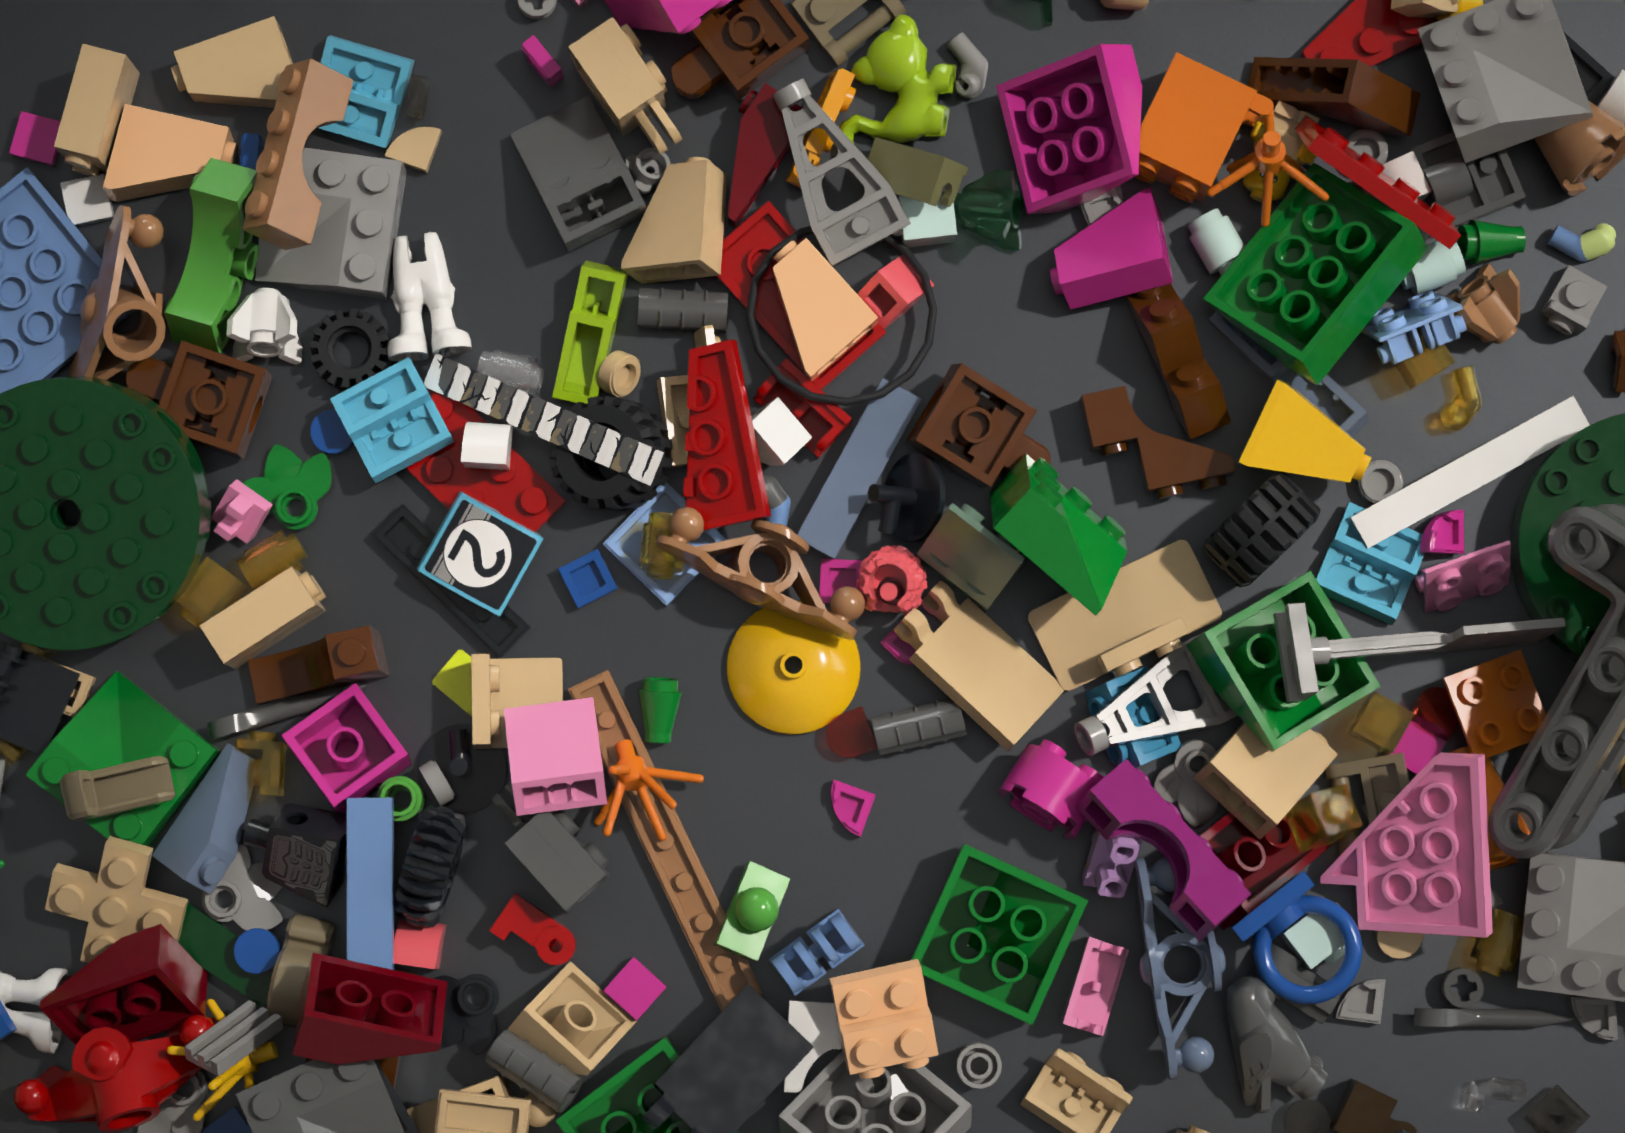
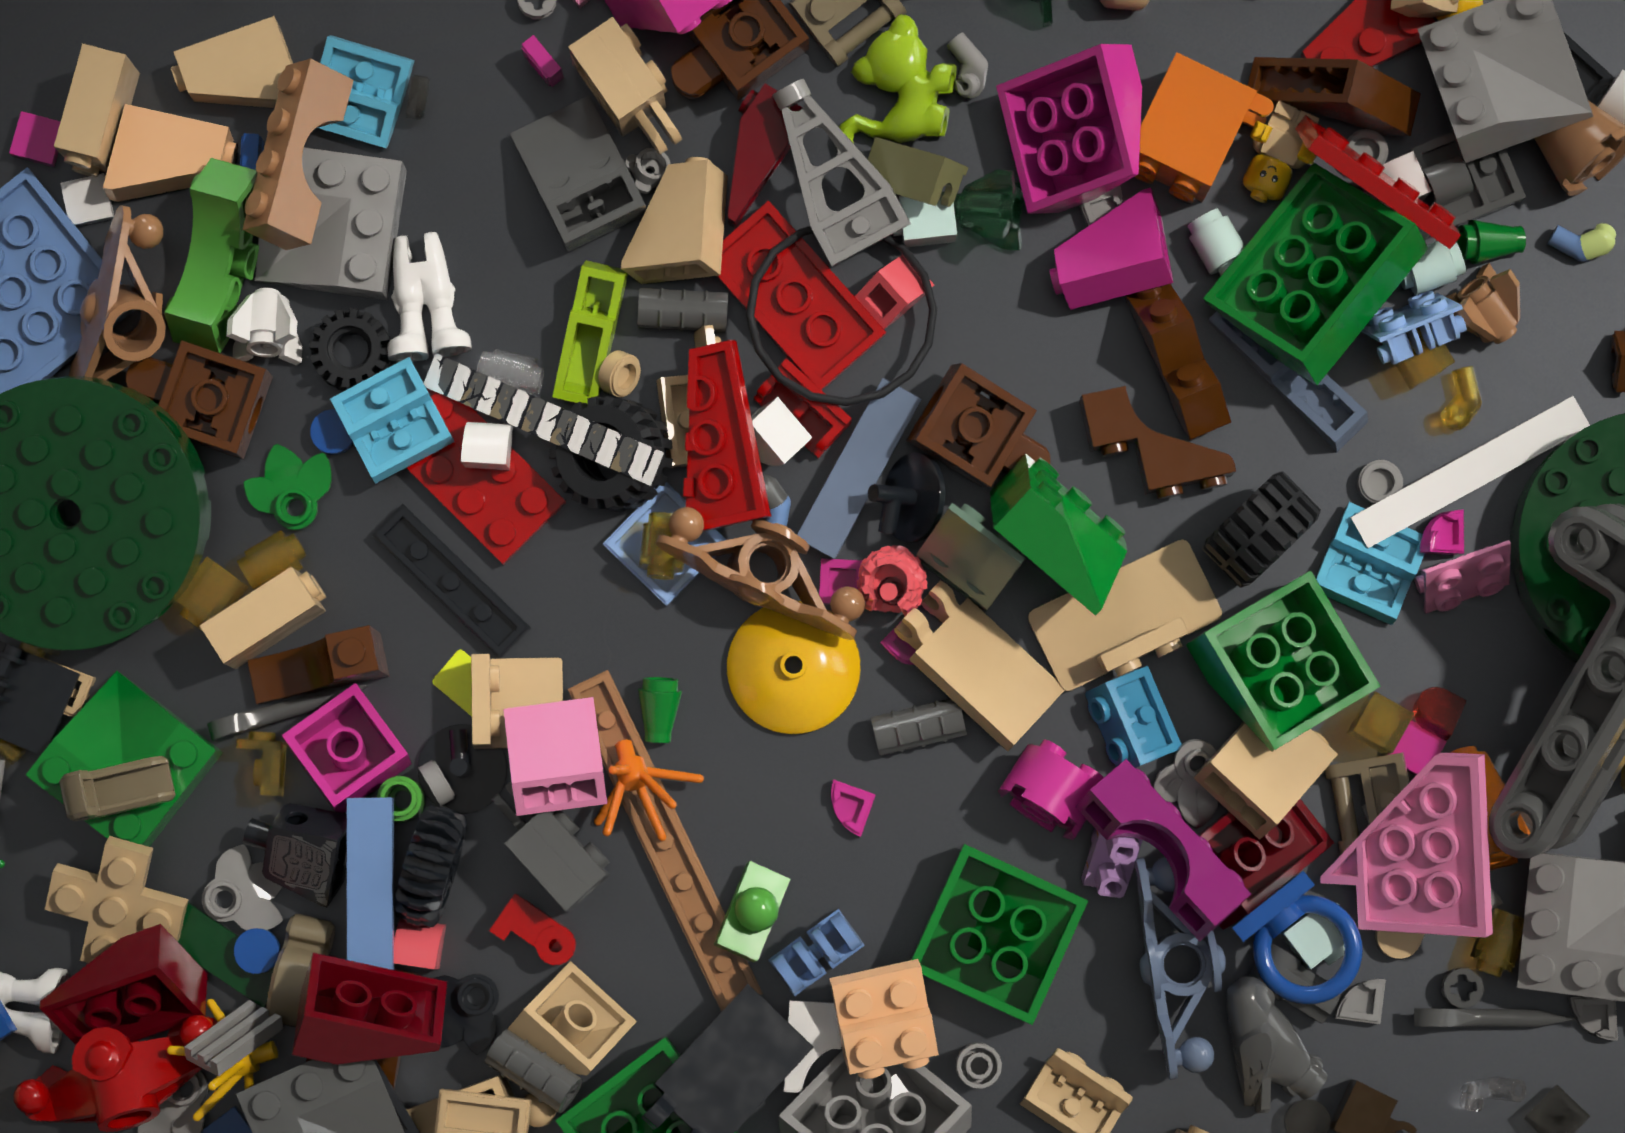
(211, 823): sand blue slope -> none
(240, 513): bright pink tile -> none
(415, 147): tan tile -> none
(480, 553): slope -> none
(588, 579): blue tile -> none
(635, 988): dark pink tile -> none
(819, 307): light nougat slope -> none
(835, 97): light orange hinge -> none
(850, 734): clear red tile -> none
(1094, 986): bright pink hinge -> none
(1121, 730): light grey plate -> none
(1268, 159): orange plant -> none
(1301, 653): light grey piece -> none
(1302, 440): yellow slope -> none
(1323, 818): clear yellow brick -> none
(1496, 704): orange hinge -> none
(1573, 301): light grey bracket -> none

